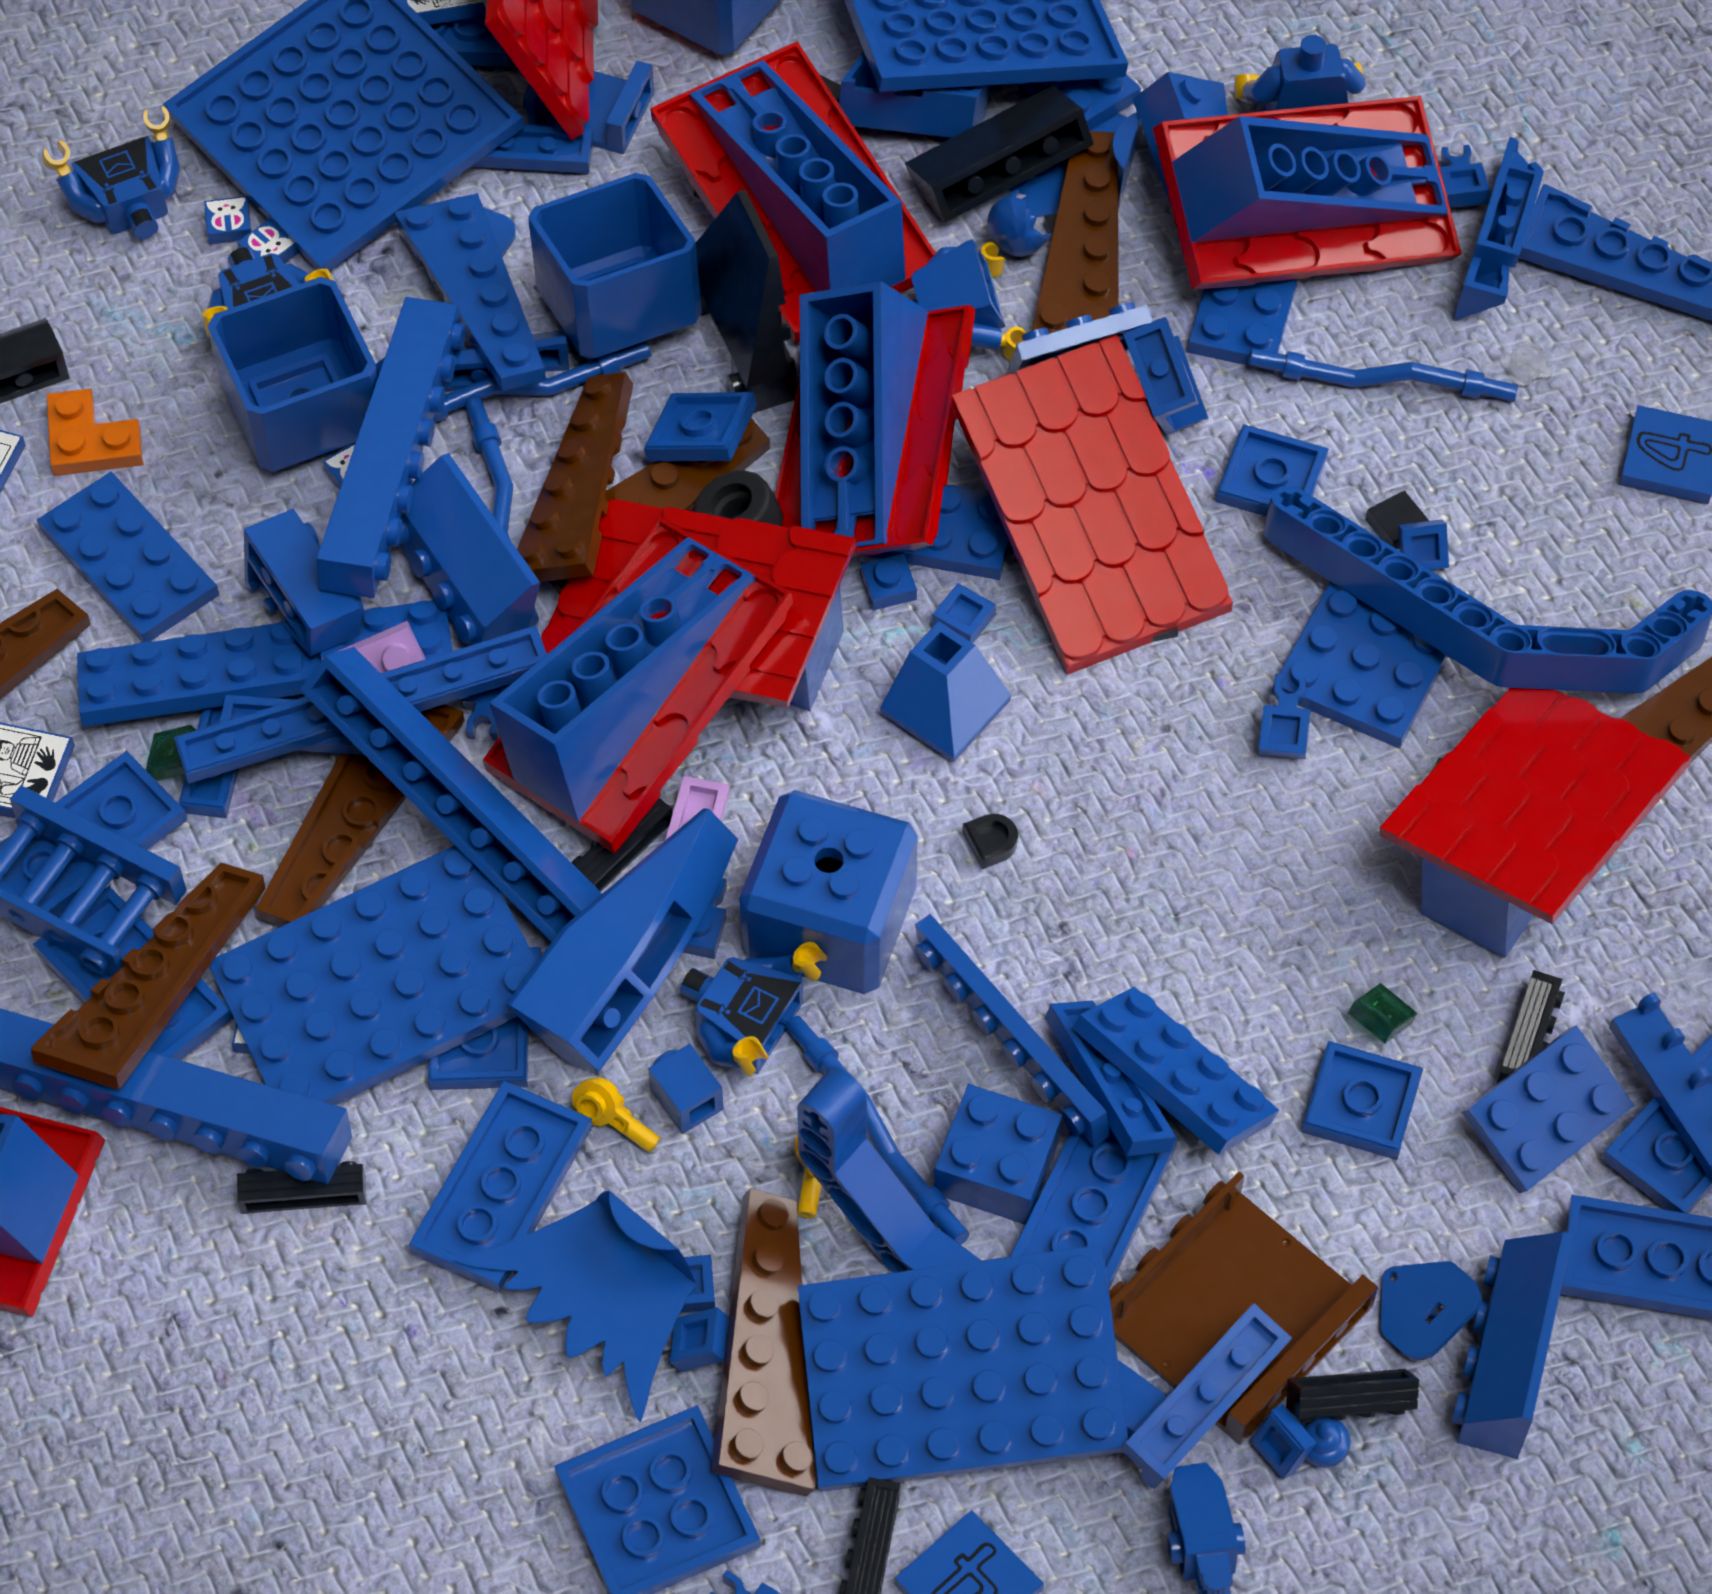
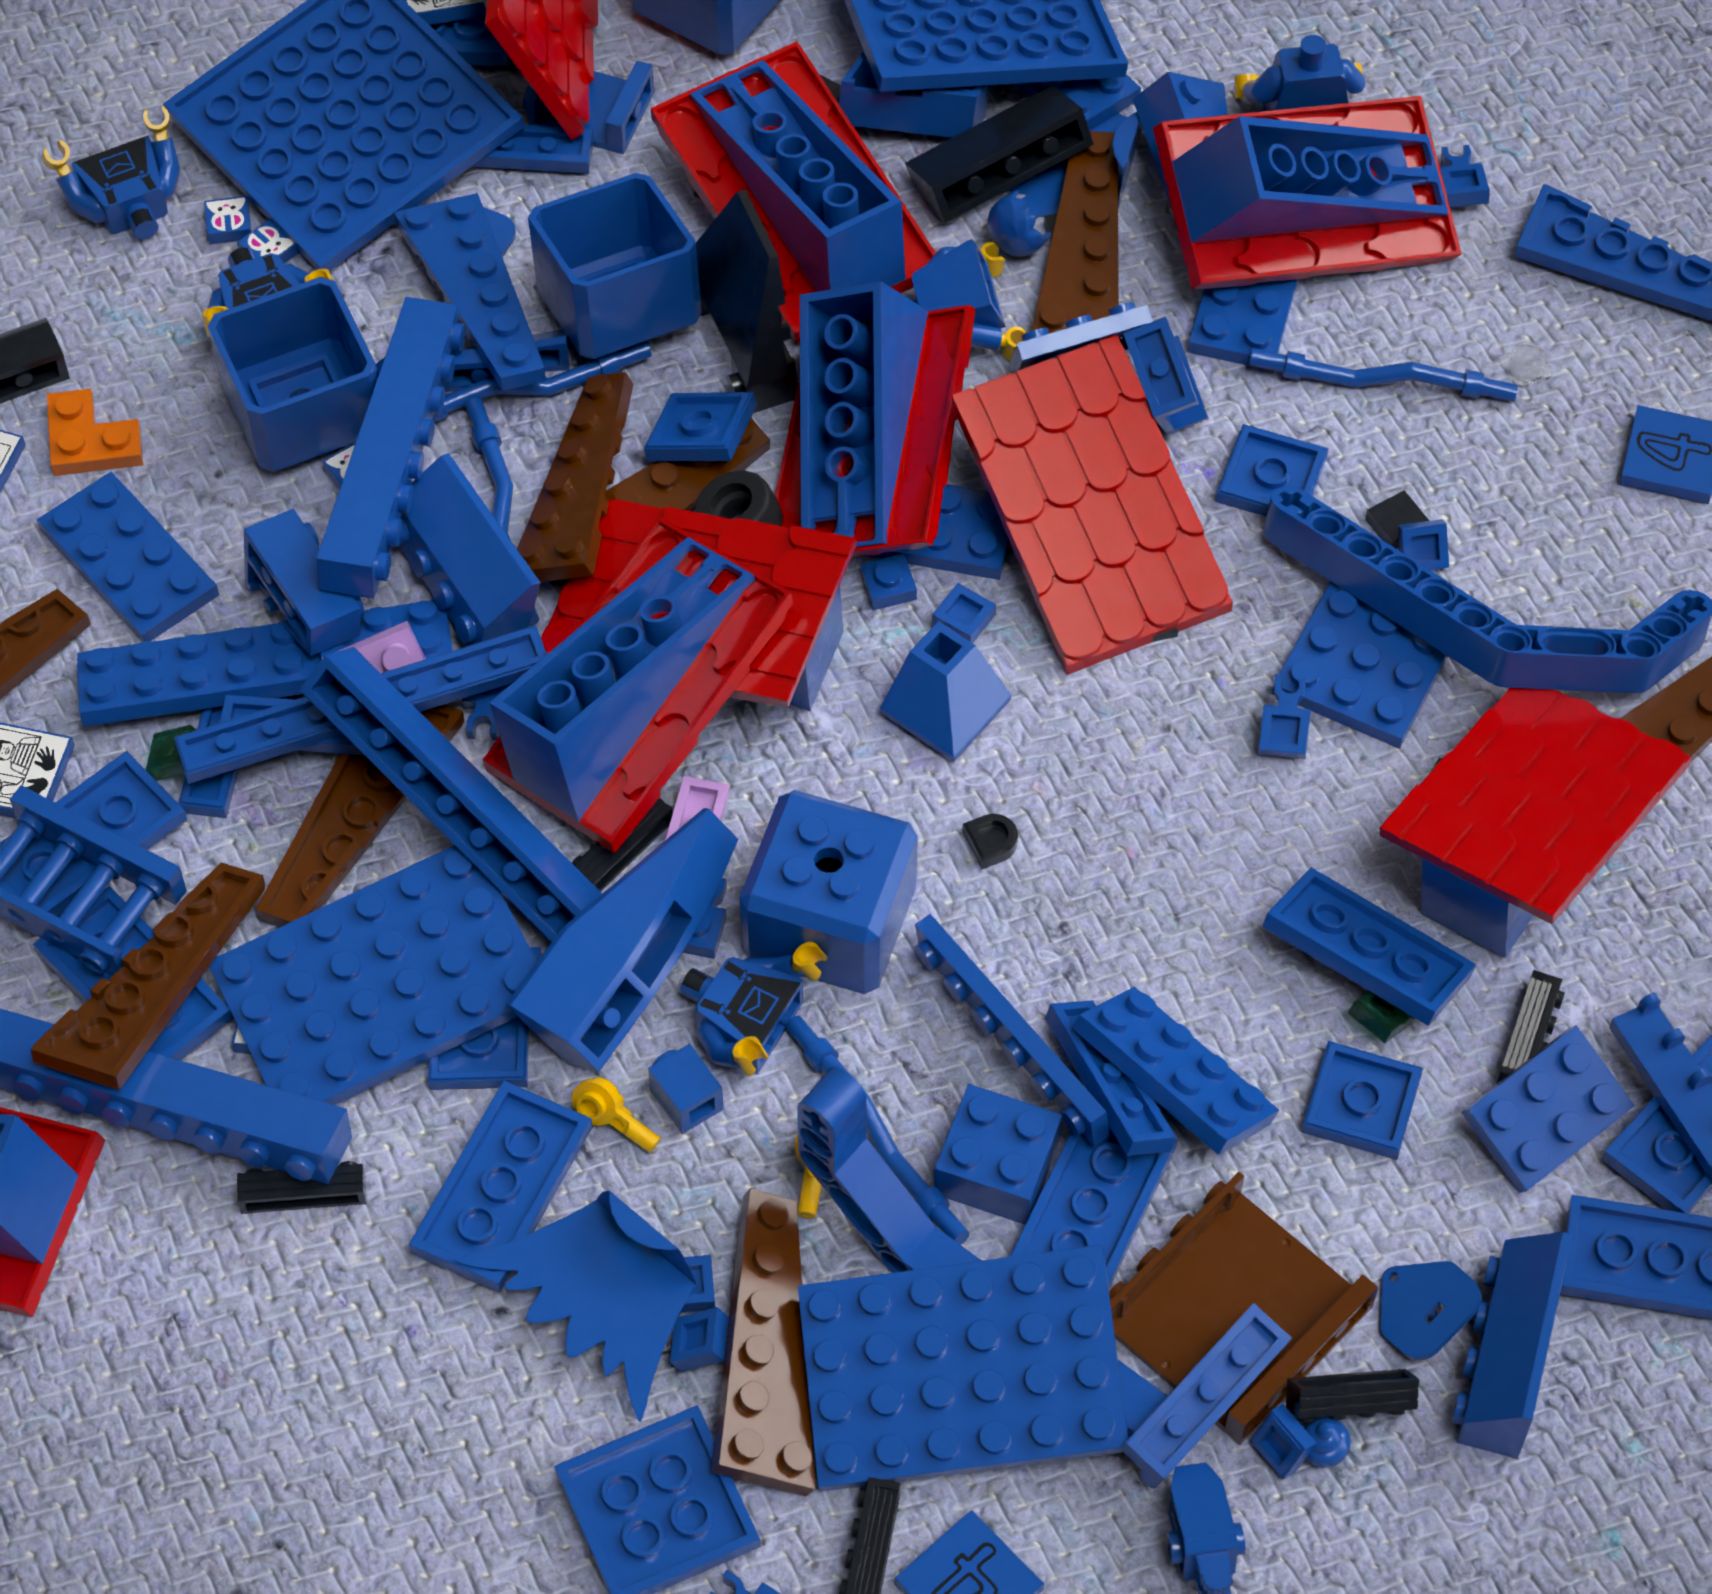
(1369, 946): none -> blue plate
(1501, 233): blue wedge -> none

